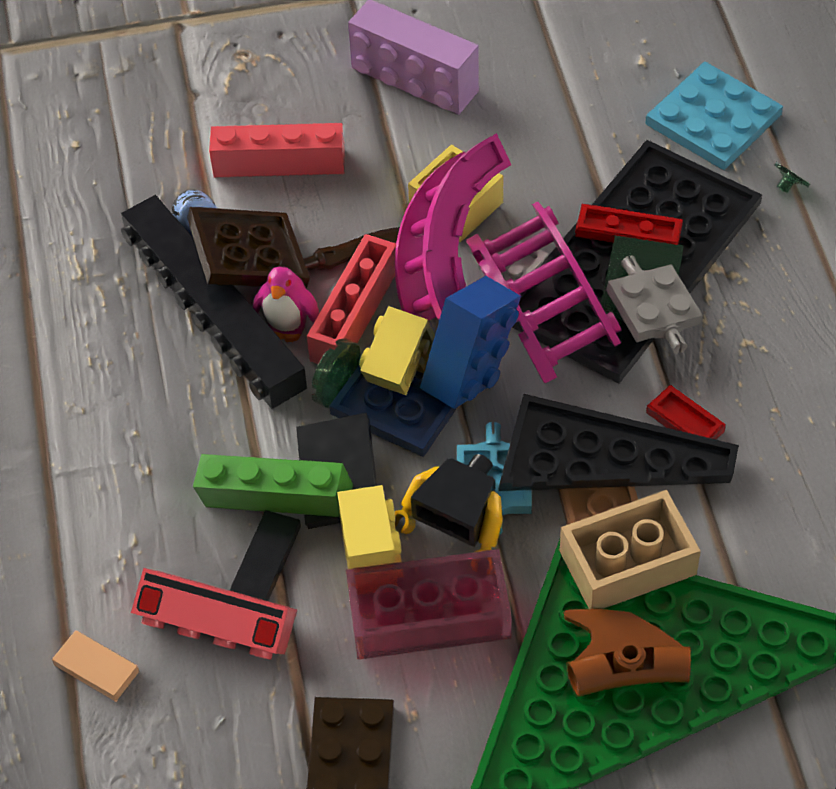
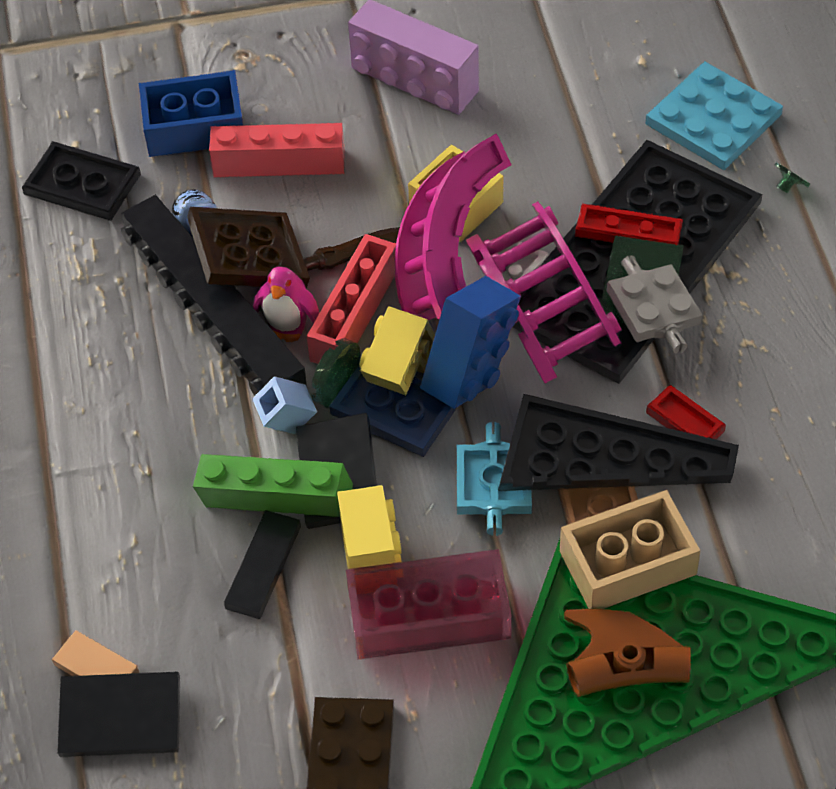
(81, 180): none -> black tile
(119, 714): none -> black tile
(183, 109): none -> blue brick
(213, 611): coral brick -> none
(284, 405): none -> light blue brick
(456, 502): black torso -> none

